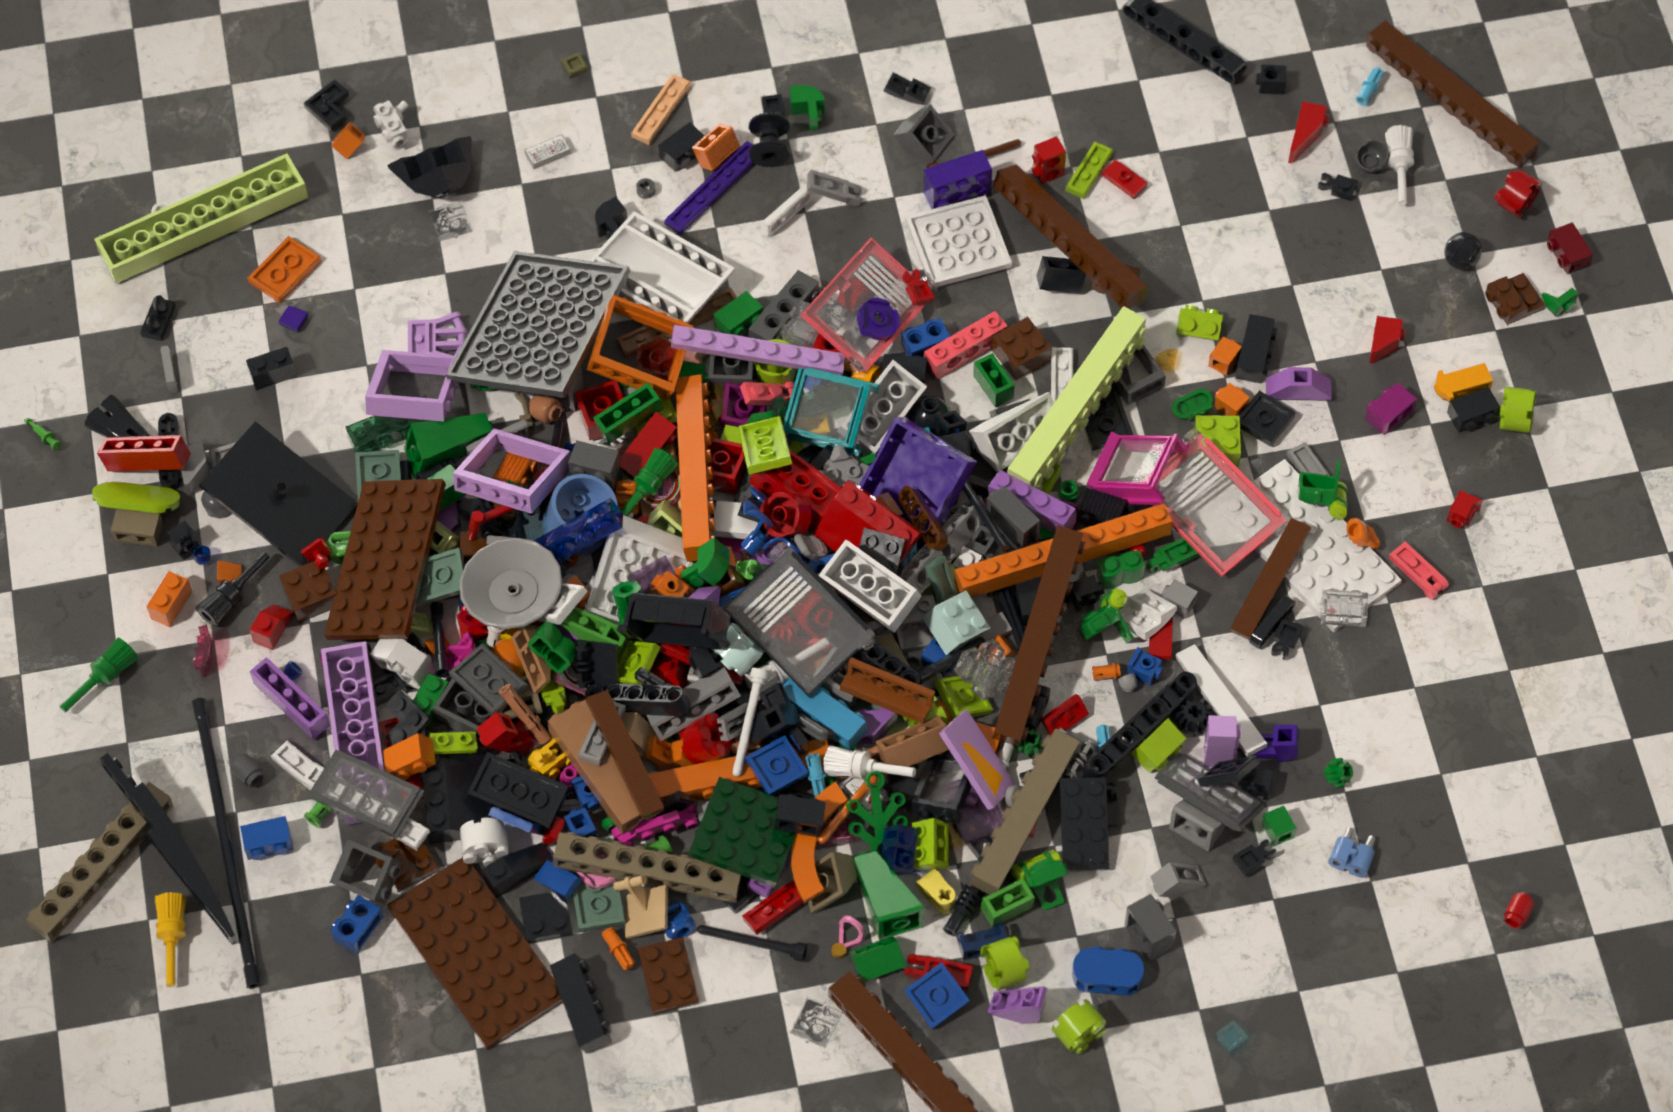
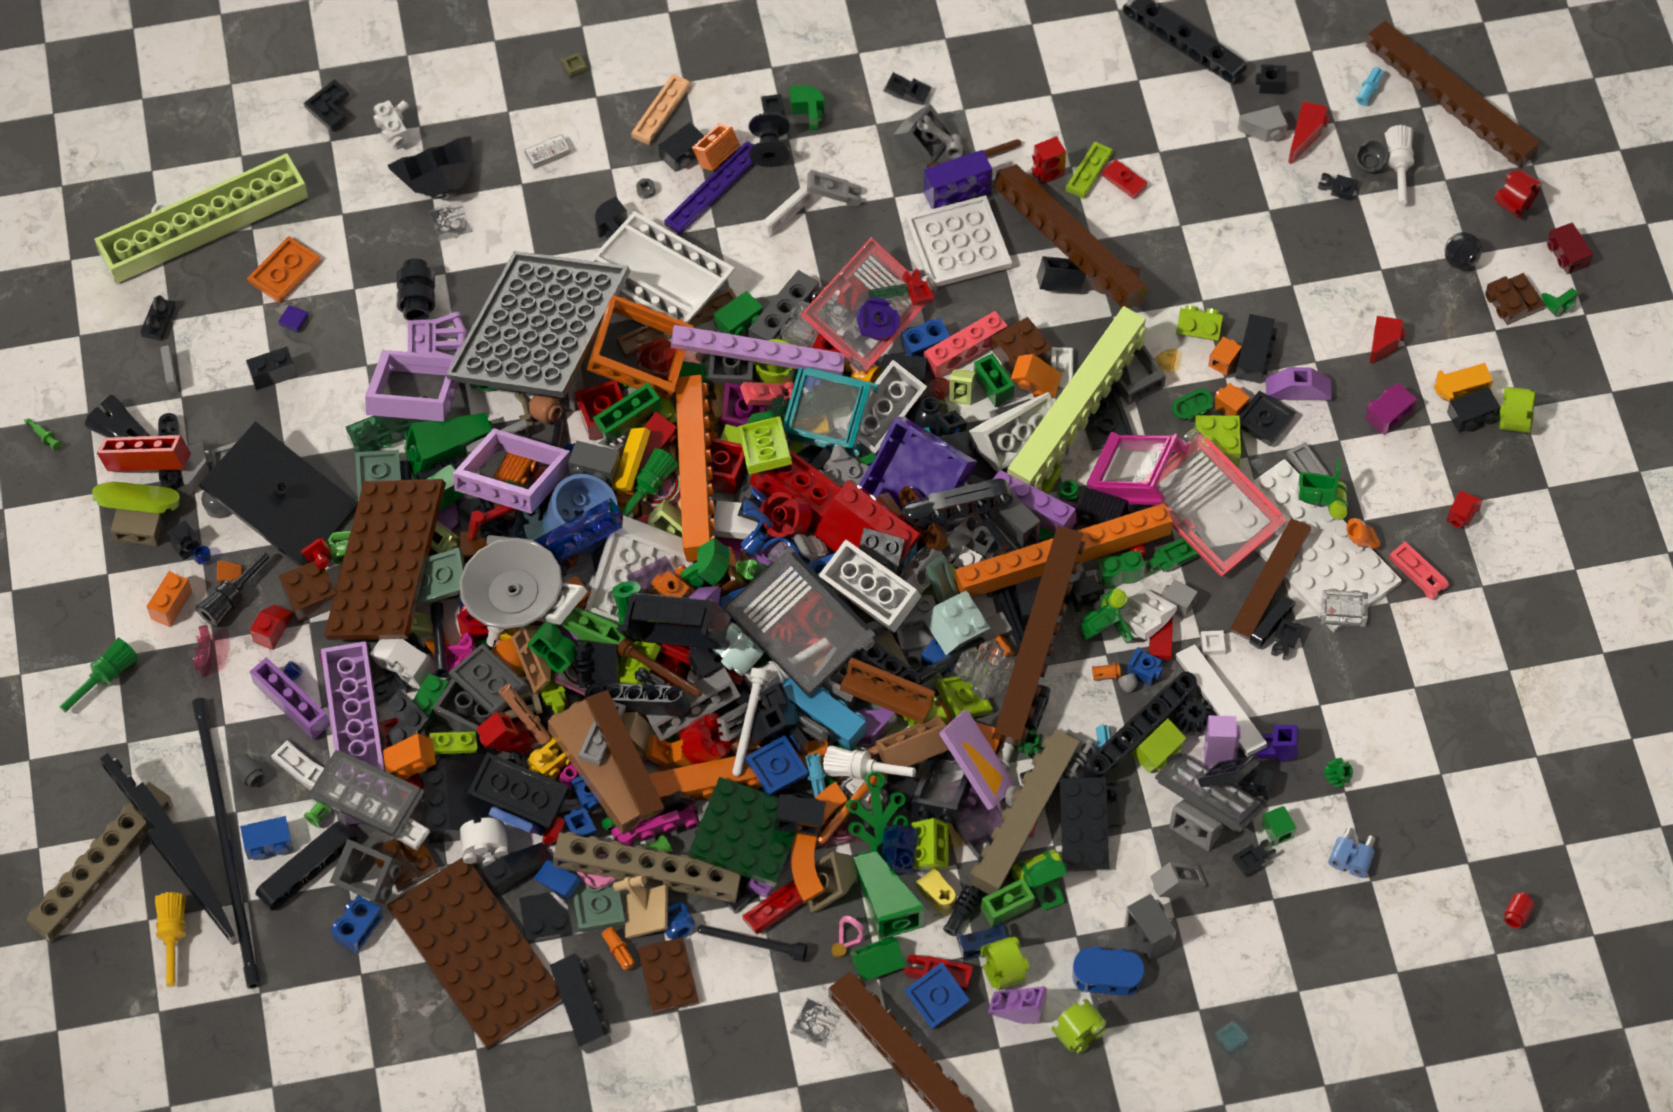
(304, 866): none -> black beam
(348, 140): orange panel -> none
(415, 289): none -> black piece
(628, 649): none -> reddish brown piece
(630, 459): none -> yellow tile
(889, 291): none -> clear green axle
(940, 387): none -> clear red plate
(953, 143): none -> light grey brick
(958, 503): none -> black piece
(961, 386): none -> yellowish green slope
(1036, 376): none -> orange brick
(1065, 715): red plate -> none
(1212, 642): none -> white tile
(1264, 124): none -> light grey slope

